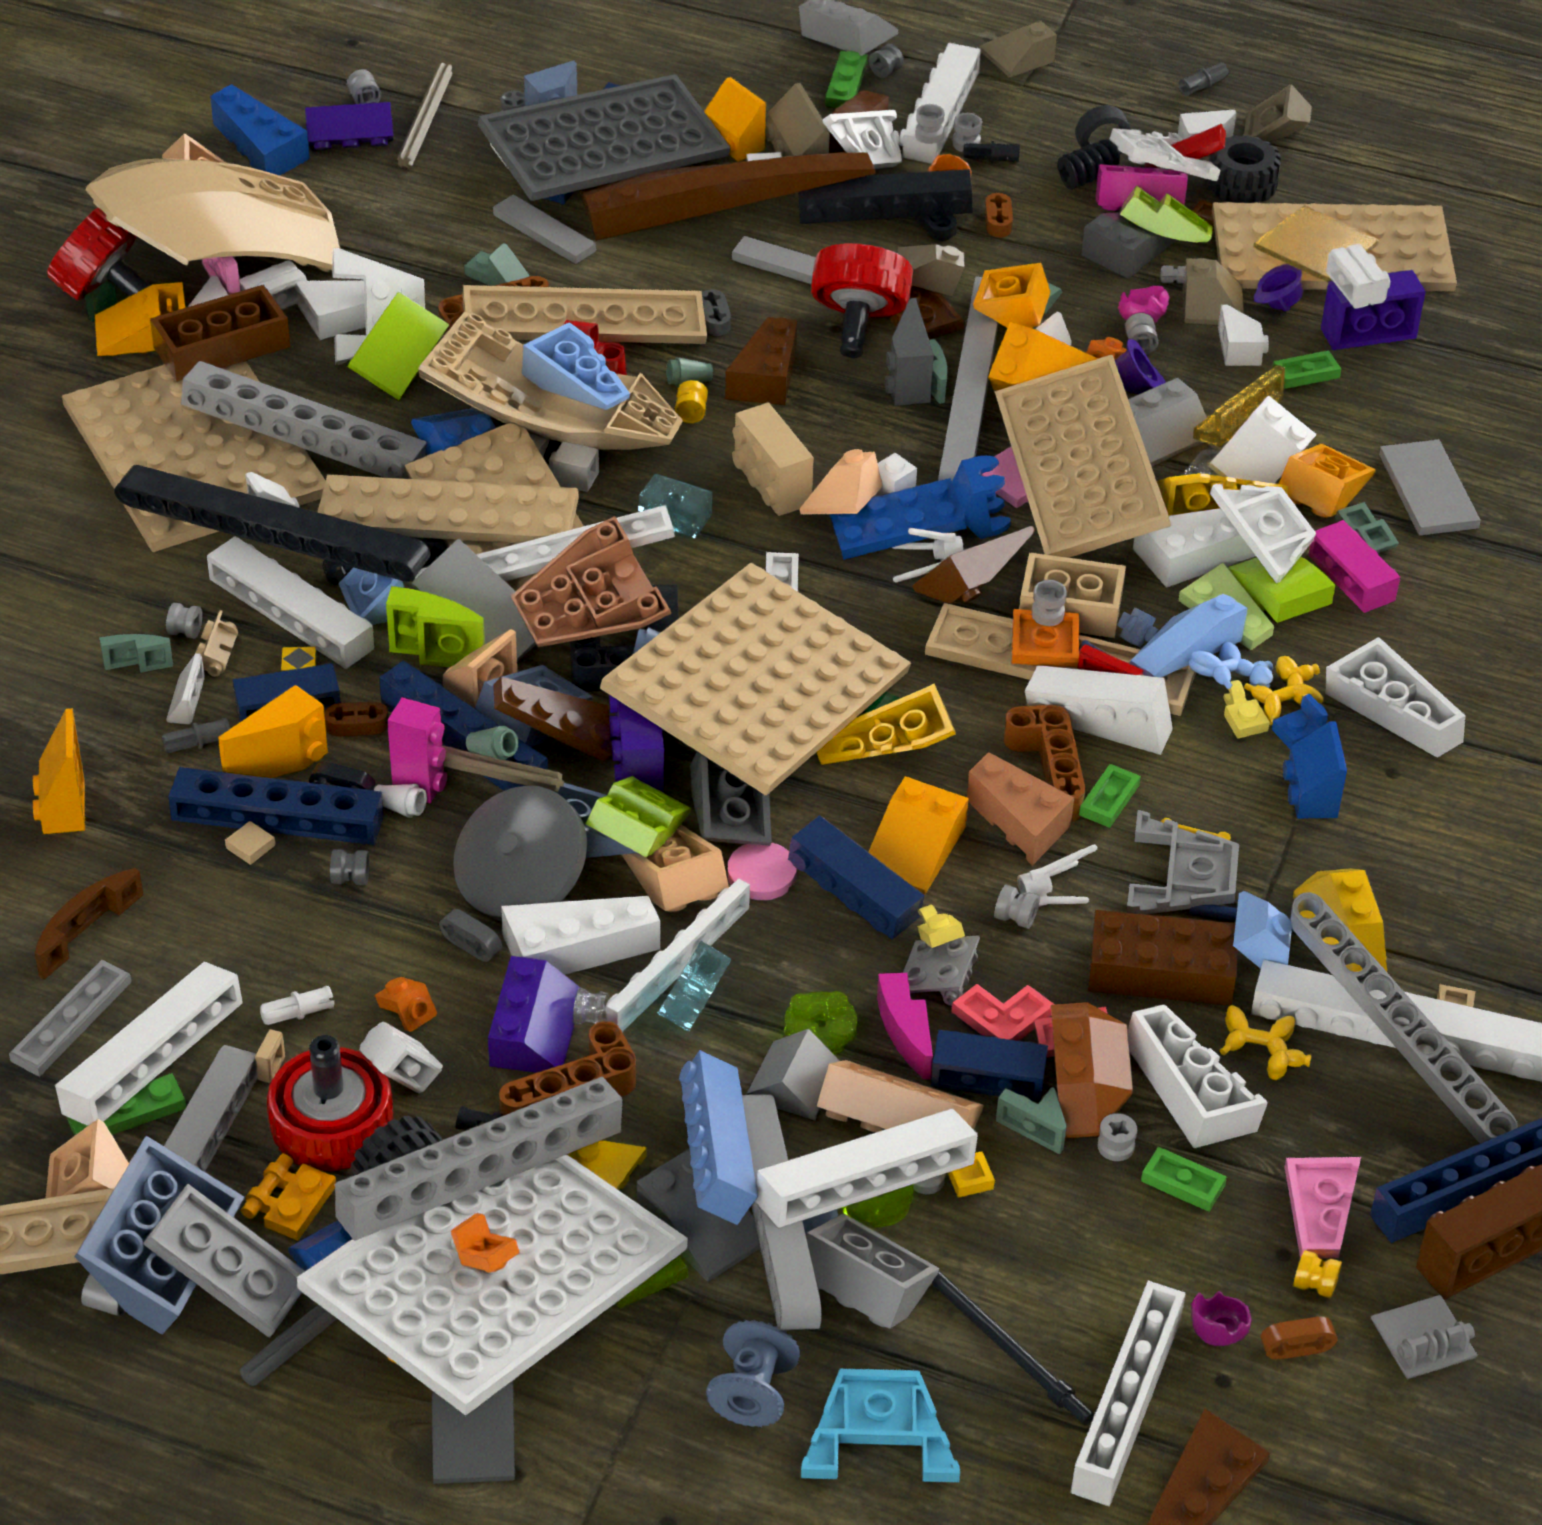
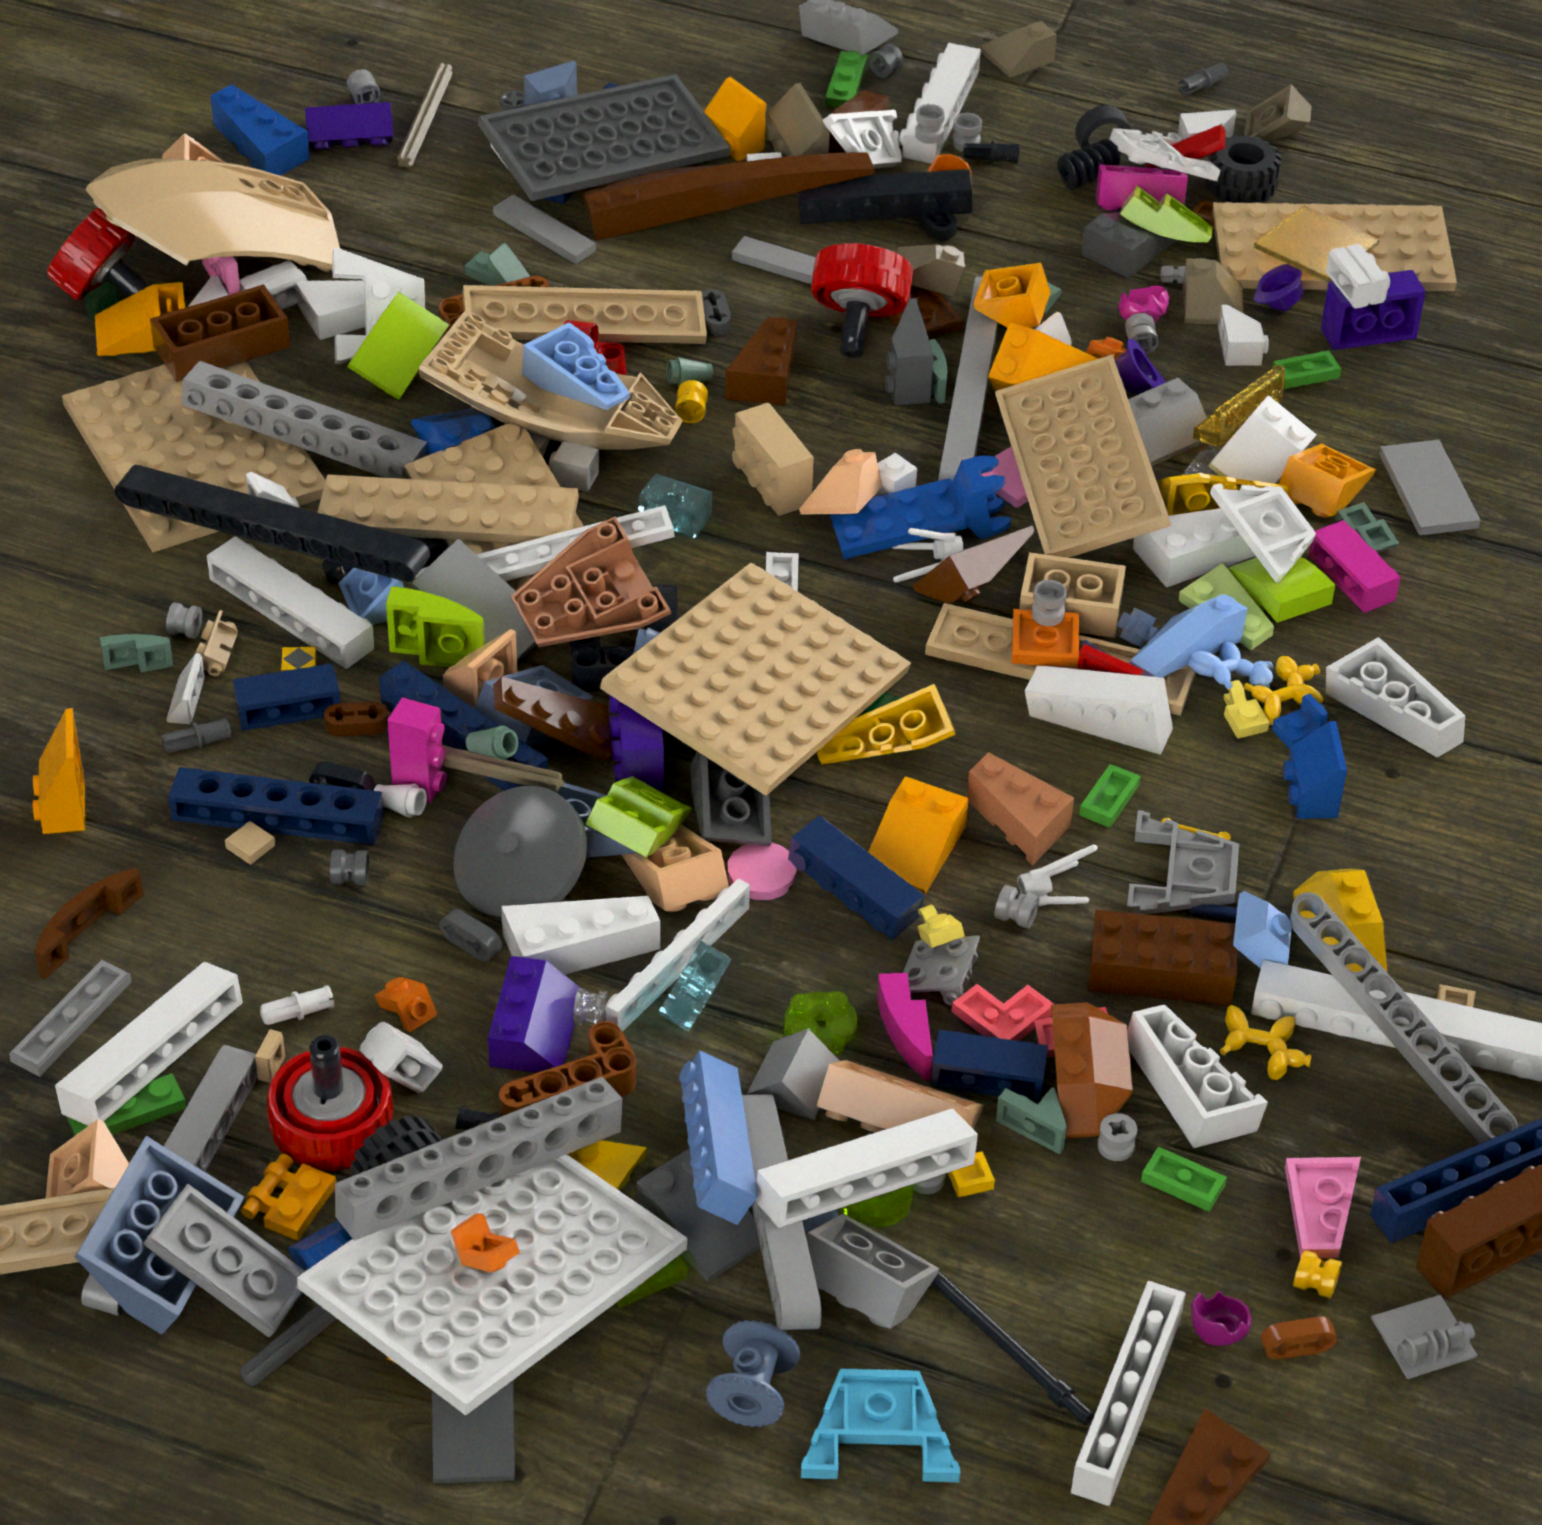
(277, 737): light orange slope -> none
(994, 215): dark orange beam -> none
(1051, 733): dark orange beam -> none

